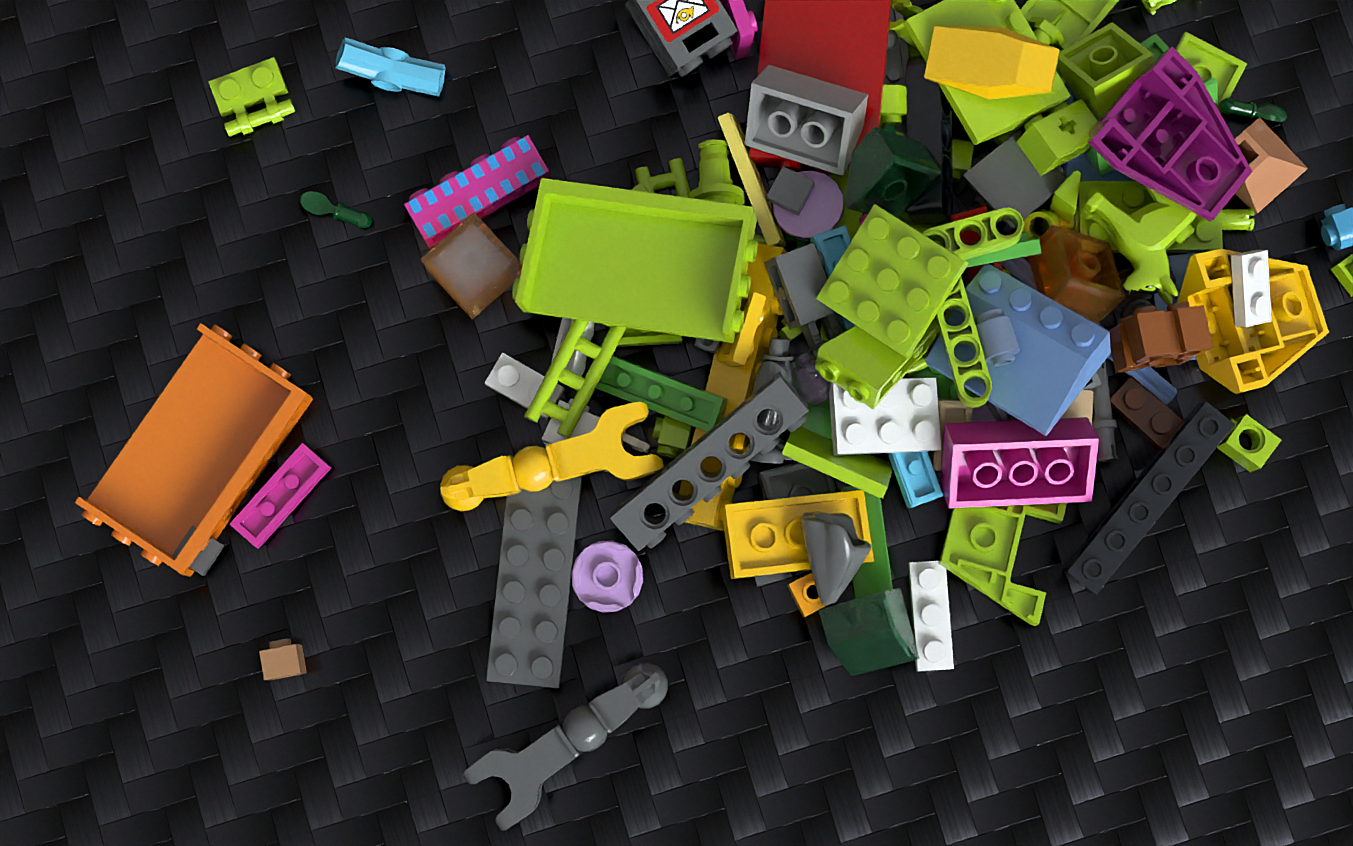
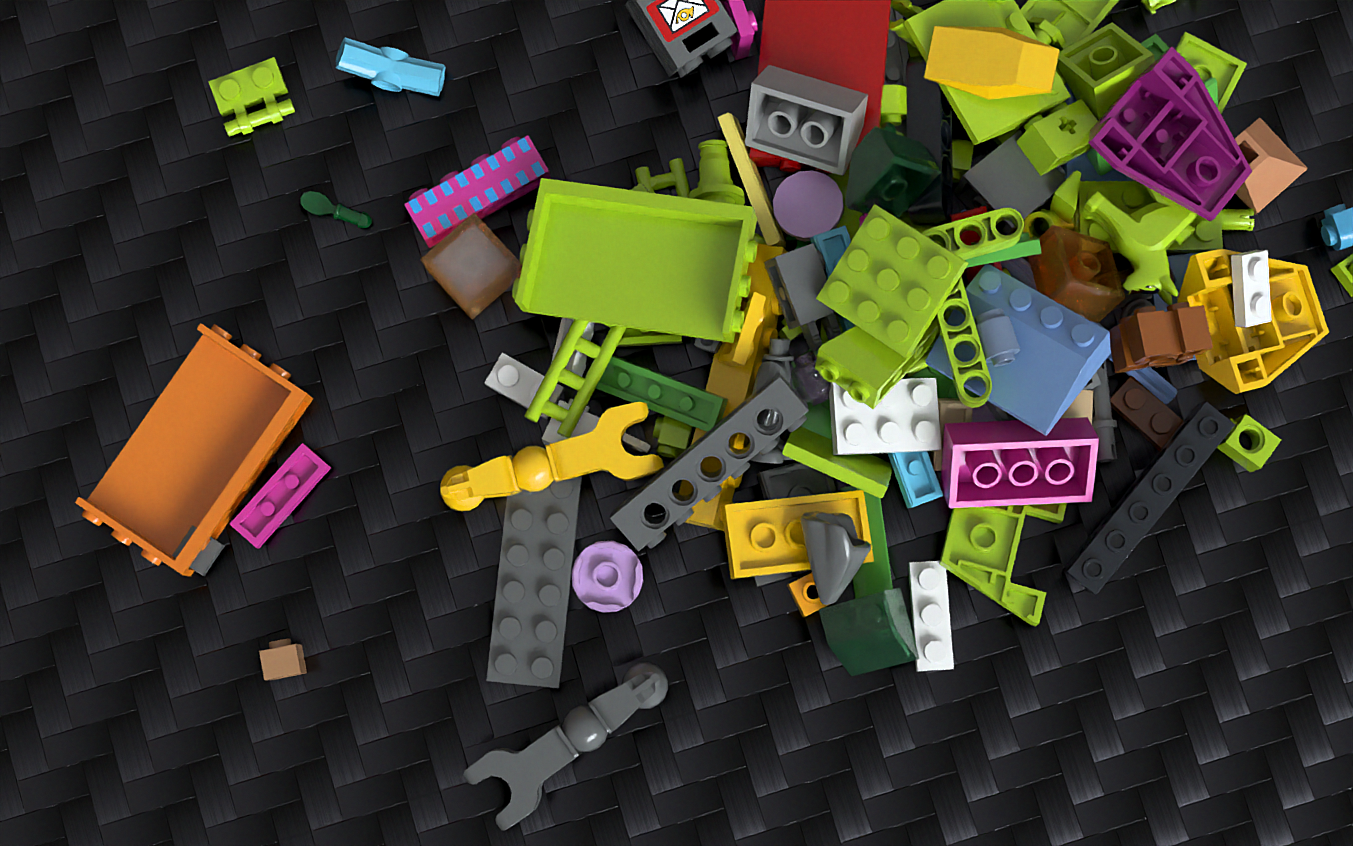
(790, 190): dark grey tile -> none
(1250, 110): dark green piece -> none

